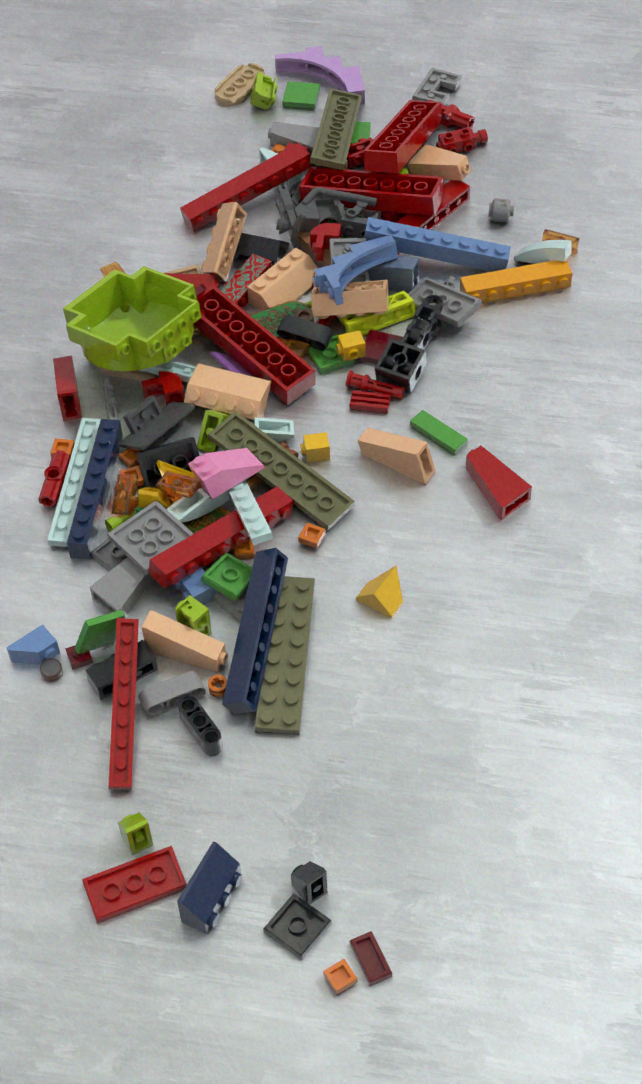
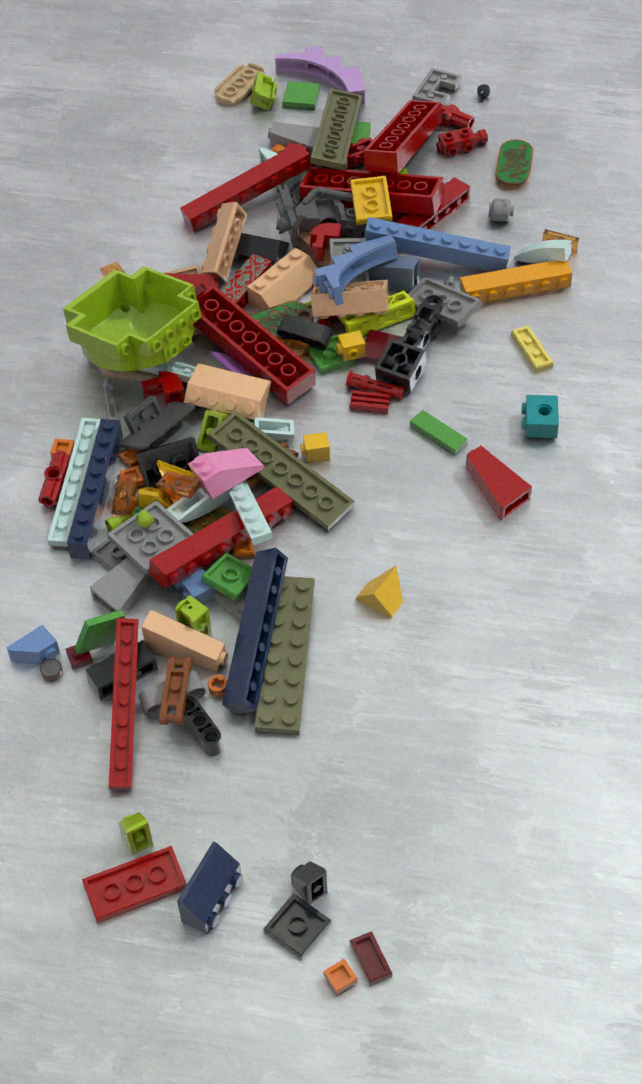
(67, 388): red slope -> none
(144, 519): none -> lime hinge
(175, 690): none -> dark orange plate
(311, 535): orange plate -> none
(371, 199): none -> yellow tile
(399, 453): light nougat slope -> none
(440, 163): light nougat slope -> none
(486, 91): none -> black hinge
(514, 163): none -> tile
(532, 349): none -> light yellow tile
(541, 416): none -> teal brick

